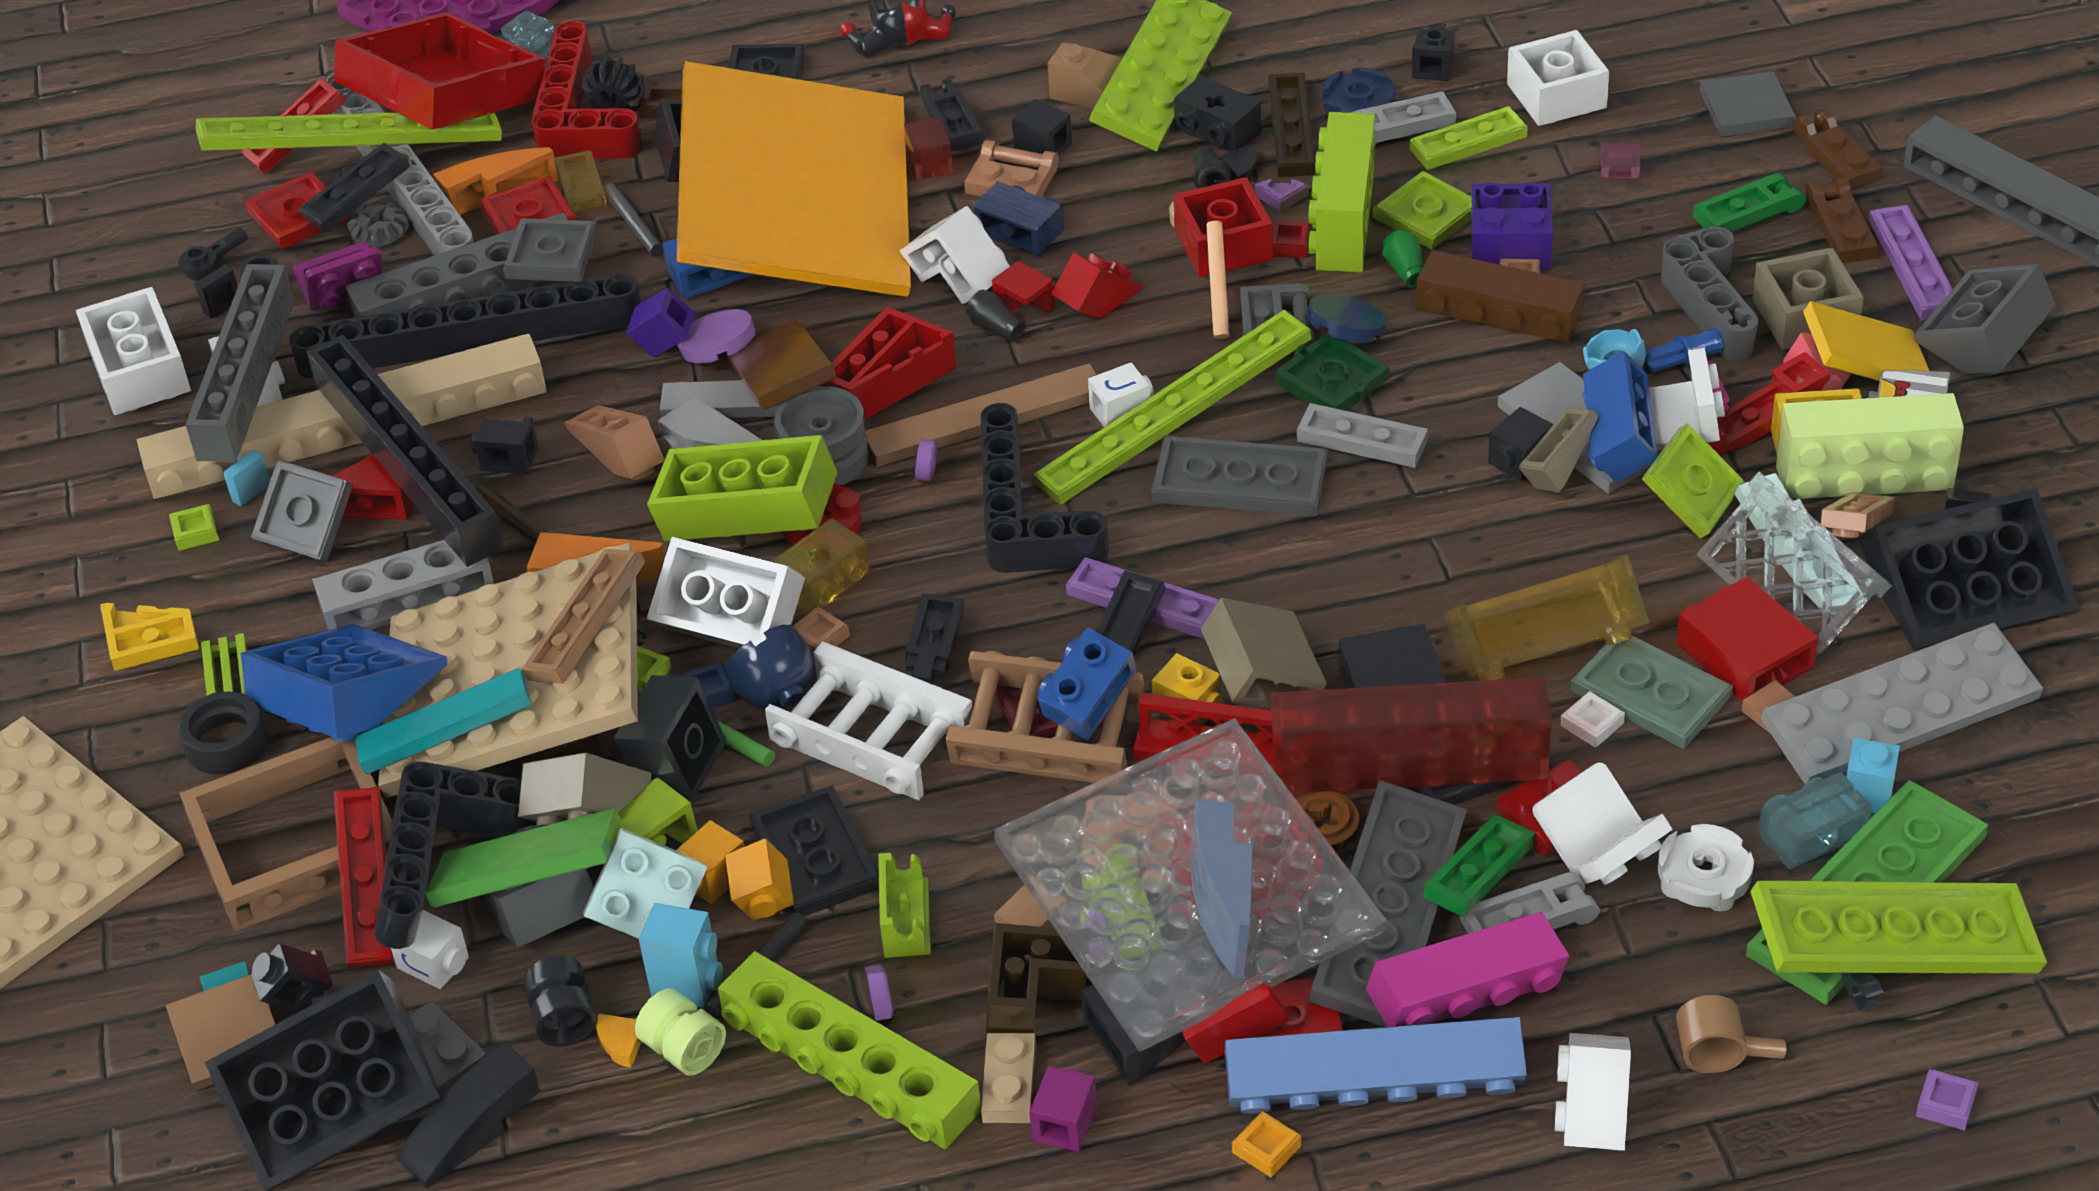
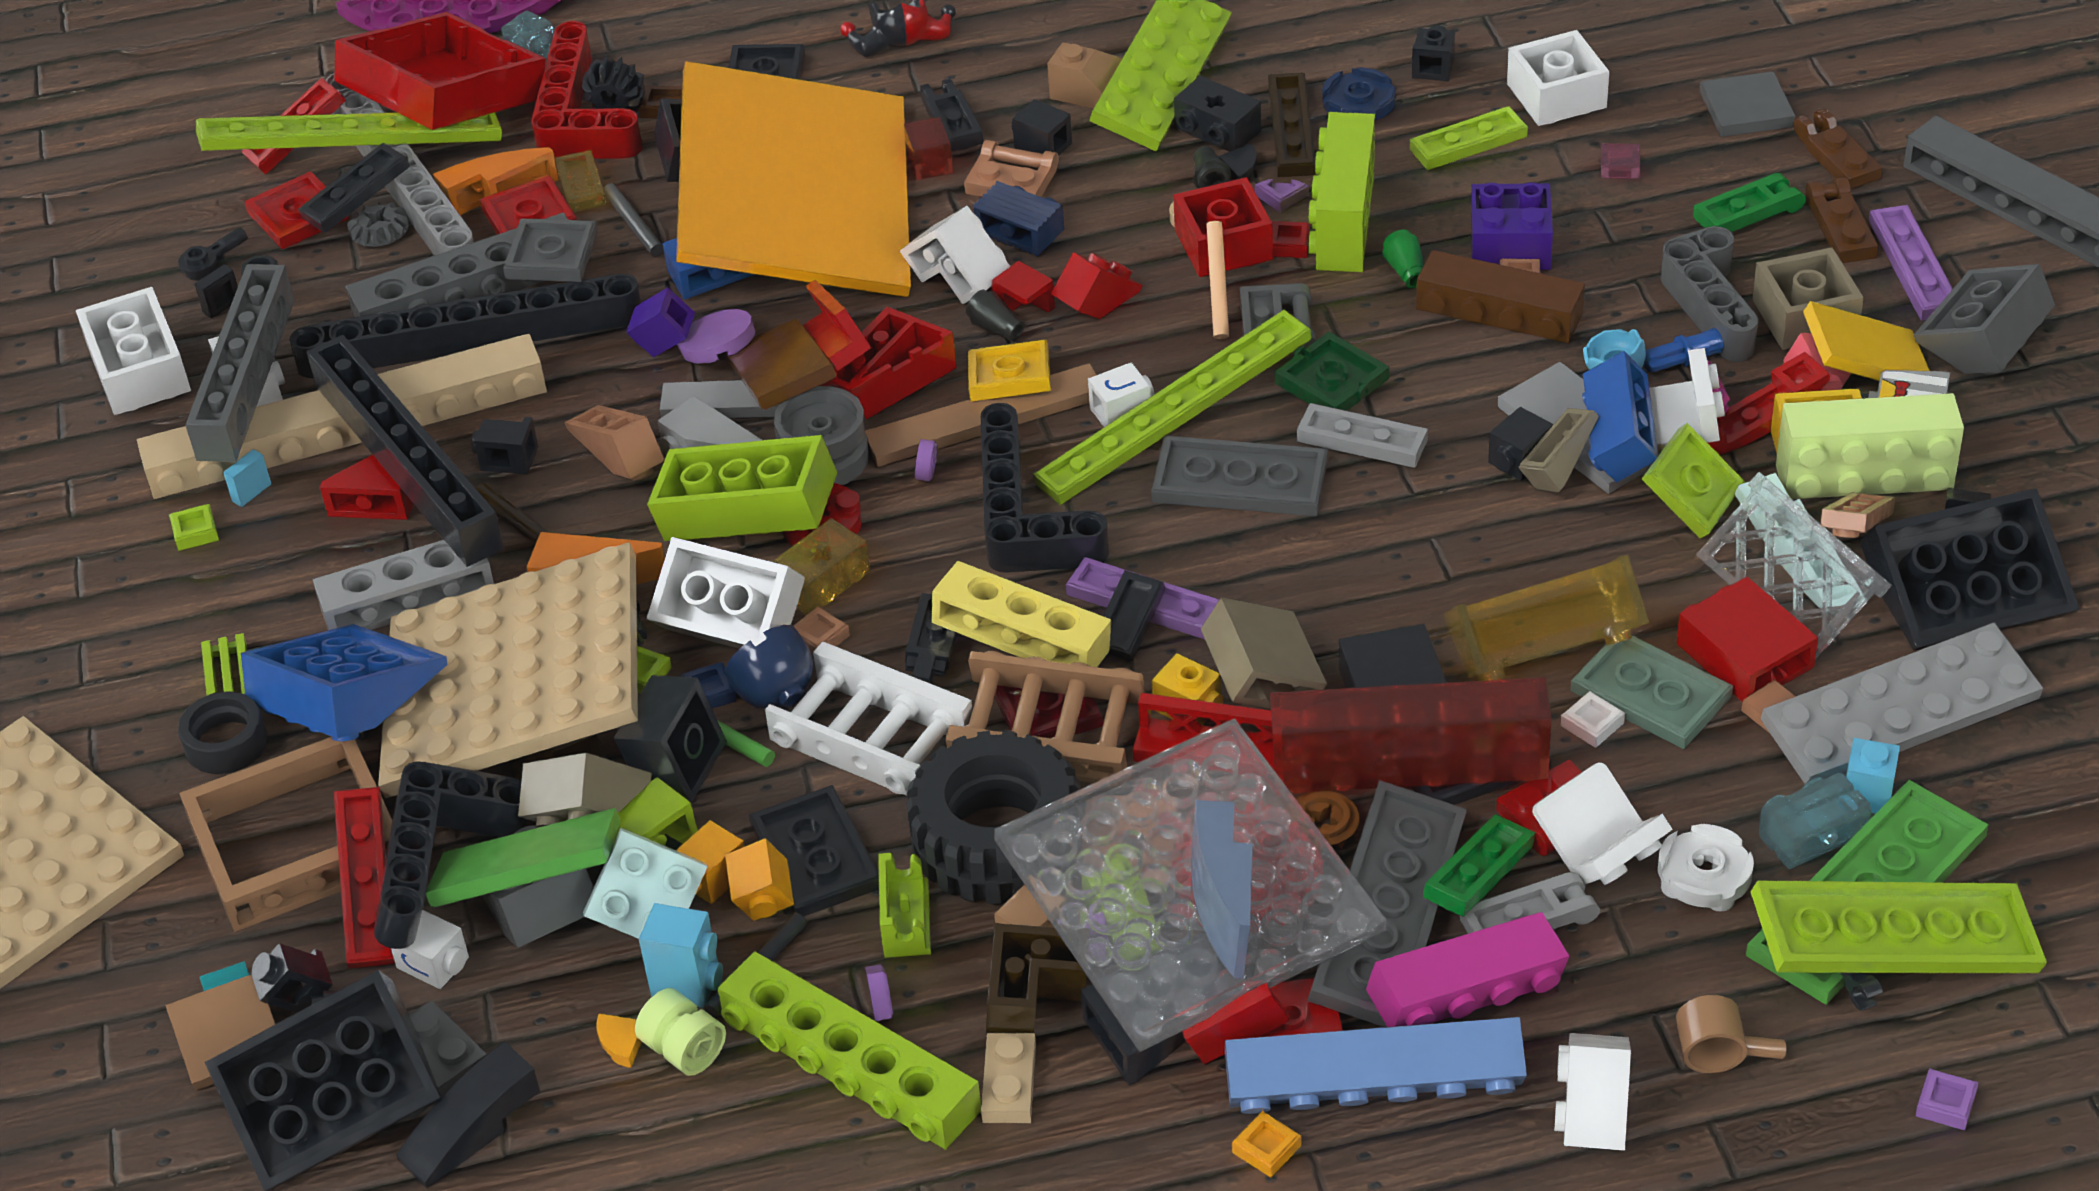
(147, 634): yellow wing -> none
(302, 510): tile -> none
(326, 276): magenta bracket -> none
(442, 721): teal tile -> none
(559, 1001): black wheel -> none
(583, 616): medium nougat tile -> none
(834, 329): none -> red fence
(973, 777): none -> black tyre
(1009, 370): none -> yellow tile
(1018, 618): none -> light yellow brick
(1063, 1108): magenta brick -> none
(1086, 683): blue brick -> none
(1346, 318): dark blue tile -> none
(1411, 116): light grey plate -> none
(1426, 209): lime tile -> none

